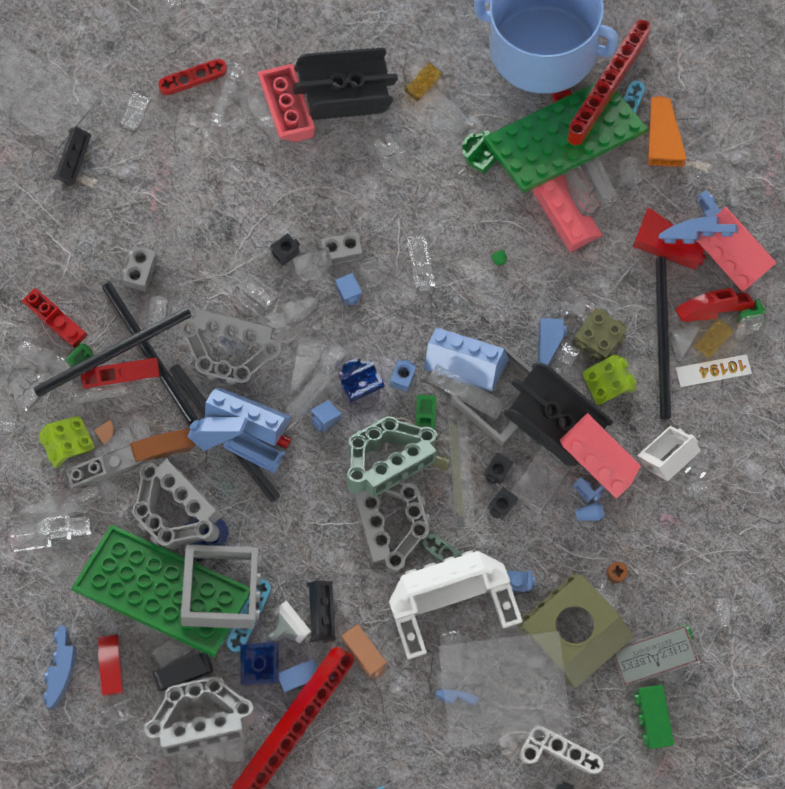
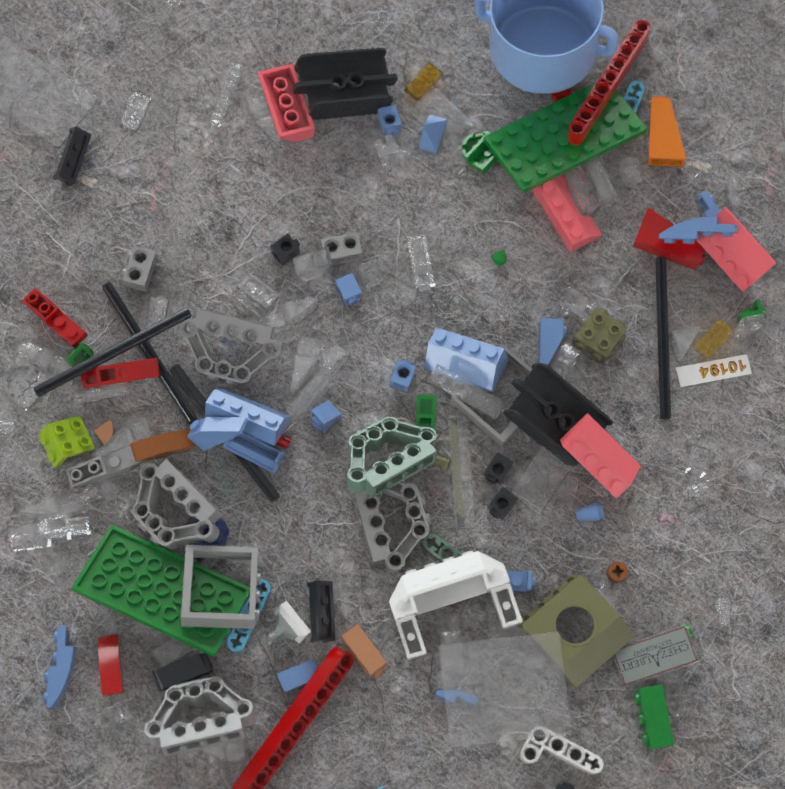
(193, 79): red beam -> none
(259, 664): clear blue slope -> none
(359, 379): clear blue slope -> none
(389, 113): none -> medium blue brick
(432, 133): none -> medium blue slope
(585, 489): medium blue bracket -> none
(609, 379): lime bracket -> none
(652, 454): white window -> none
(711, 303): red slope -> none

